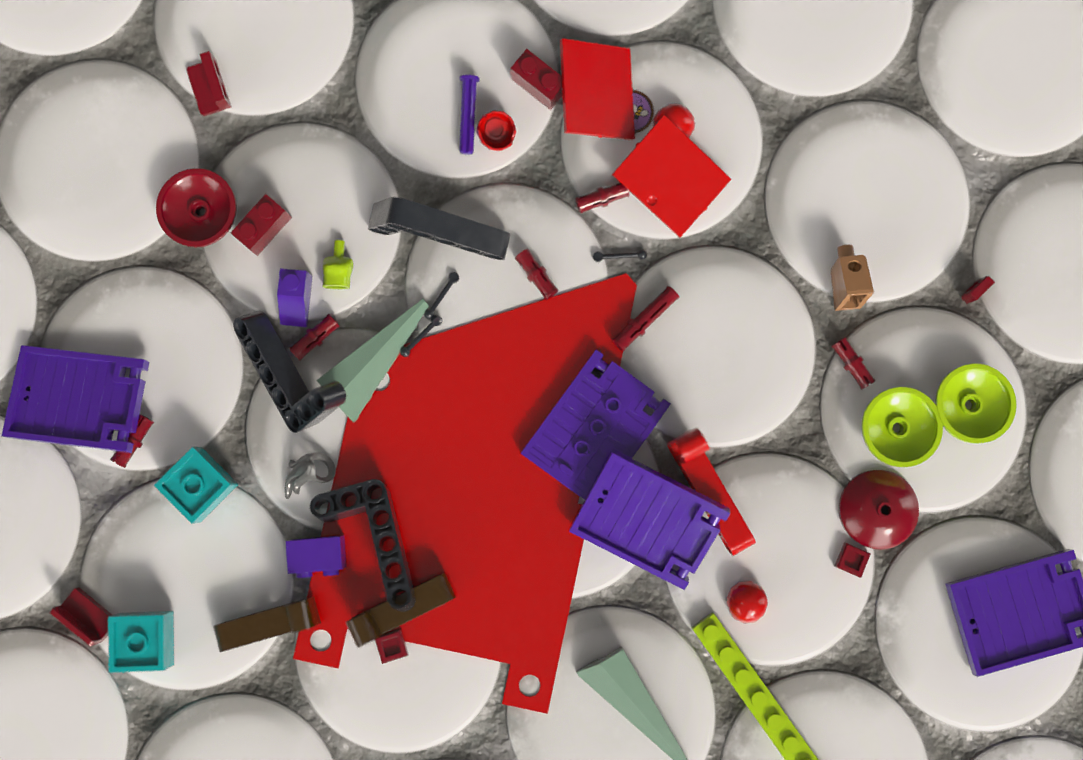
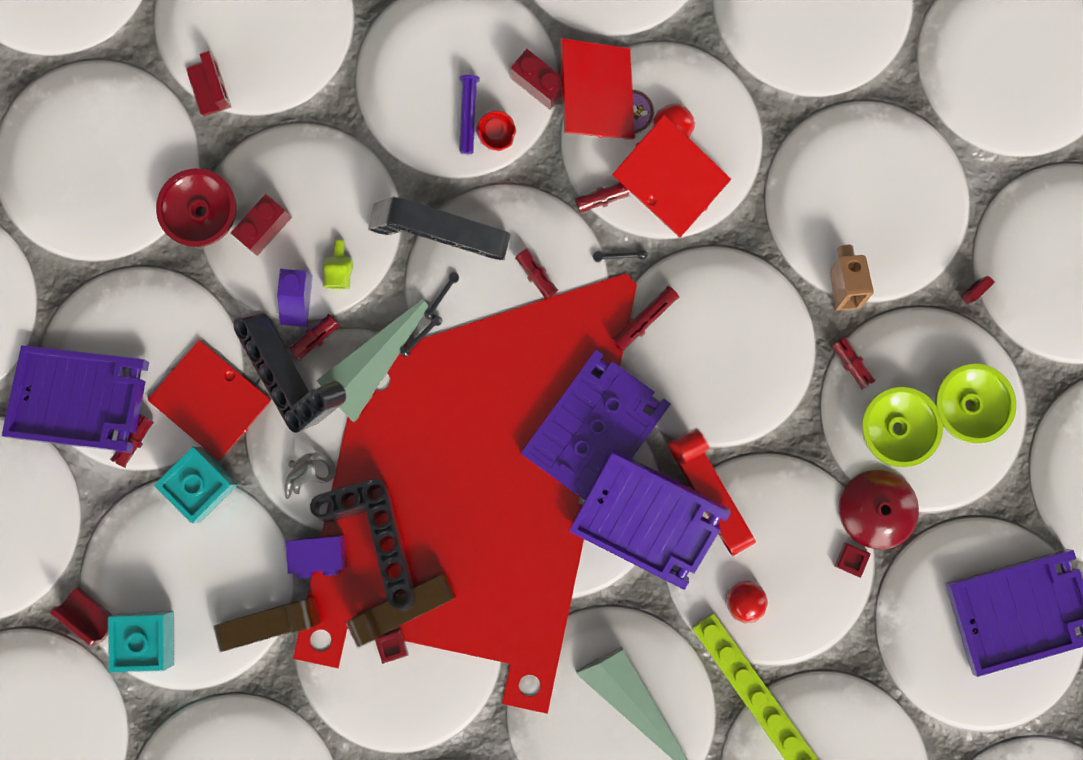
(209, 400): none -> red piece

